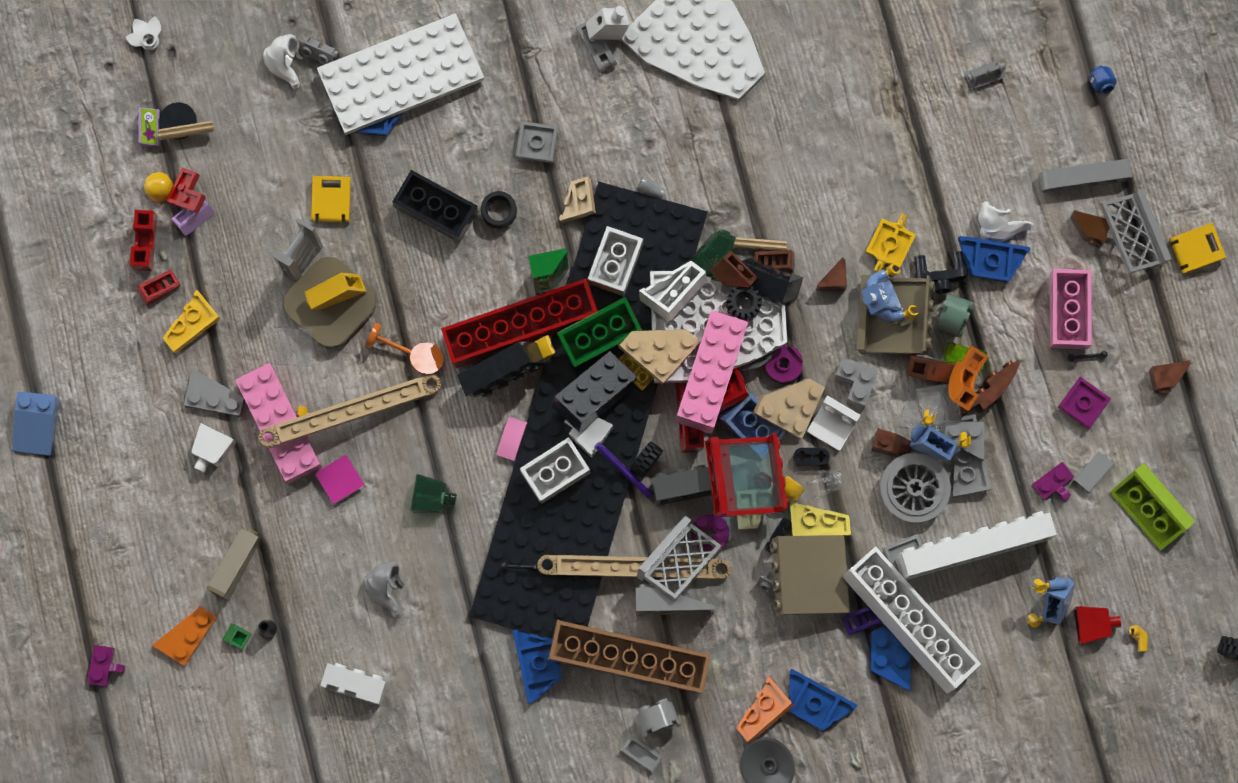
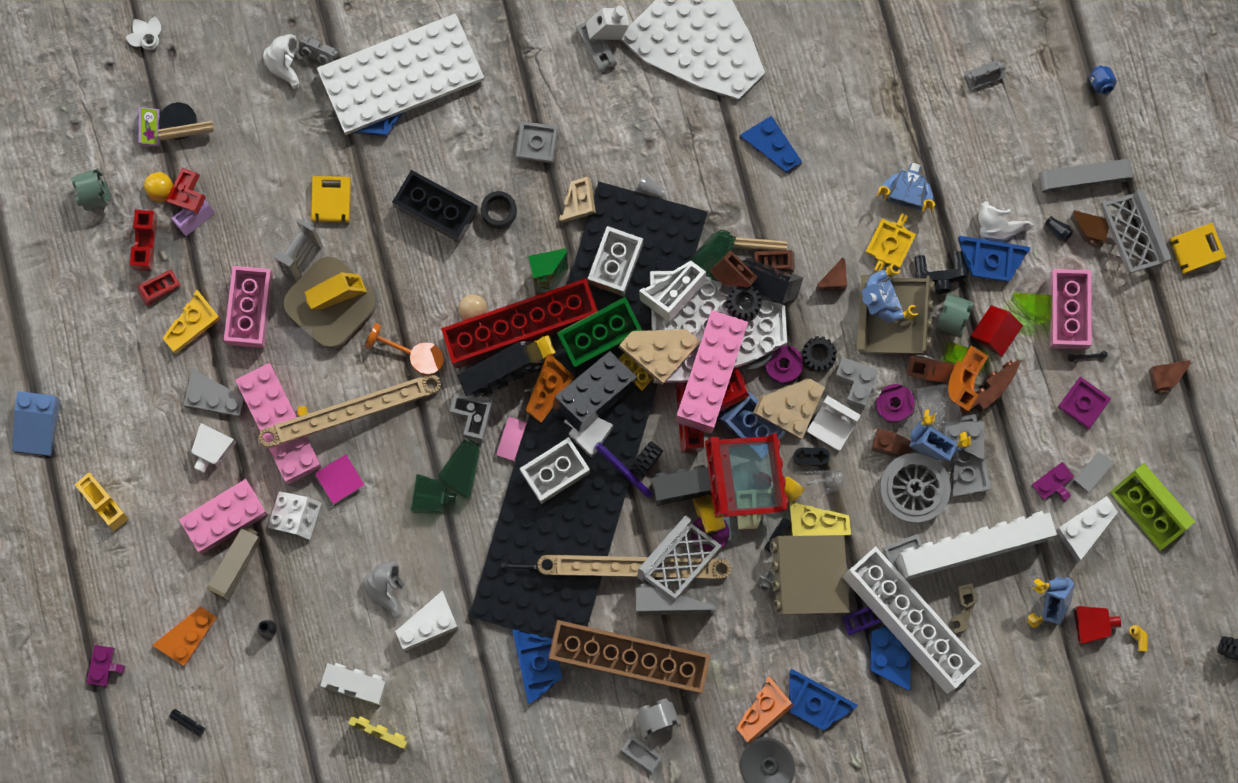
(91, 190): none -> sand green brick
(101, 501): none -> yellow slope
(187, 722): none -> black axle
(223, 517): none -> bright pink brick
(236, 636): green slope -> none
(248, 307): none -> bright pink brick
(294, 514): none -> white bracket
(379, 731): none -> light yellow wing
(427, 624): none -> white wedge
(462, 469): none -> clear green slope
(472, 306): none -> tan hair
(477, 415): none -> light grey brick
(551, 381): none -> orange wing
(705, 510): none -> yellow slope
(773, 144): none -> blue wing
(819, 343): none -> black tyre
(886, 398): none -> magenta plate
(908, 189): none -> medium blue torso
(964, 617): none -> dark tan piece
(997, 330): none -> red slope
(1033, 306): none -> clear neon green slope
(1059, 229): none -> black cone
(1086, 527): none -> white wedge

